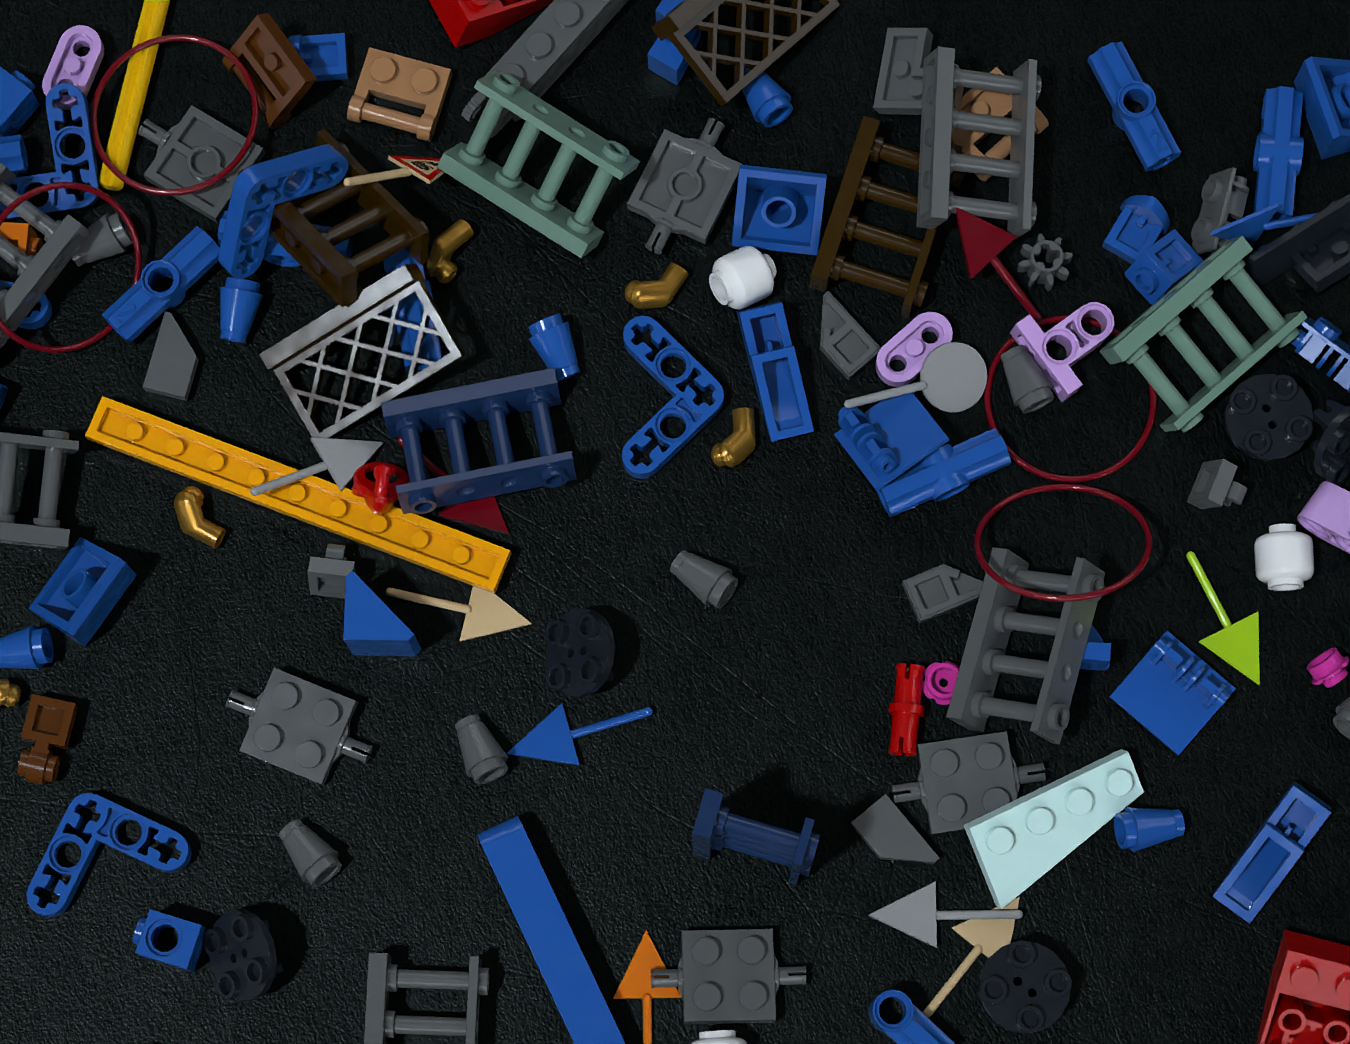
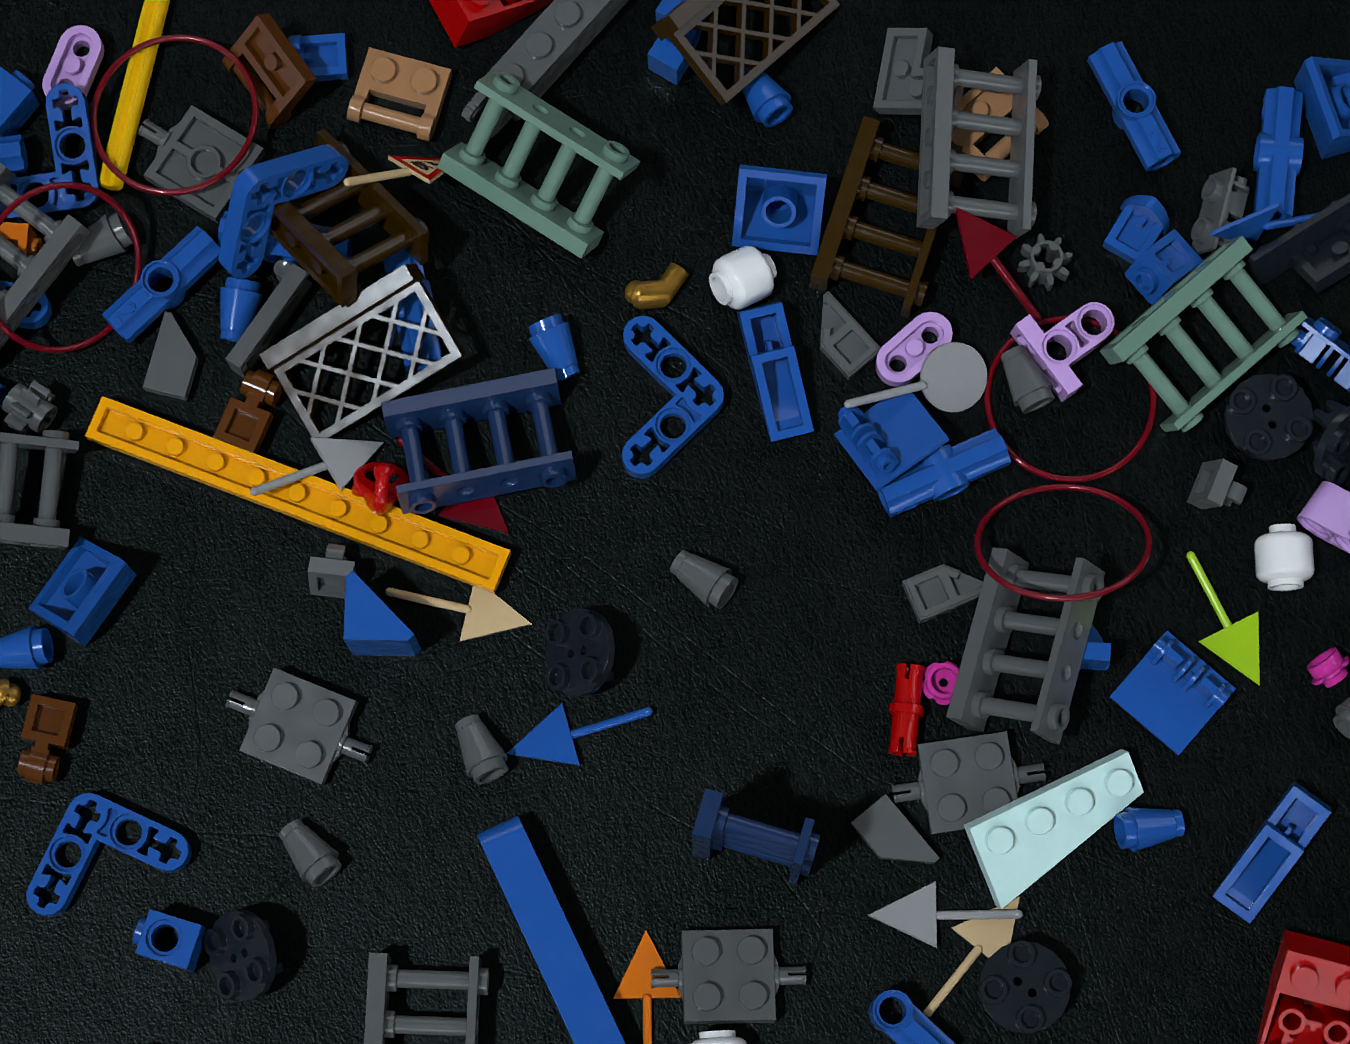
(29, 408): none -> dark grey gear
(191, 518): pearl gold arm -> none
(245, 422): none -> reddish brown plate
(270, 318): none -> dark grey hinge
(443, 248): pearl gold arm -> none
(684, 186): dark grey plate -> none
(739, 443): pearl gold arm -> none

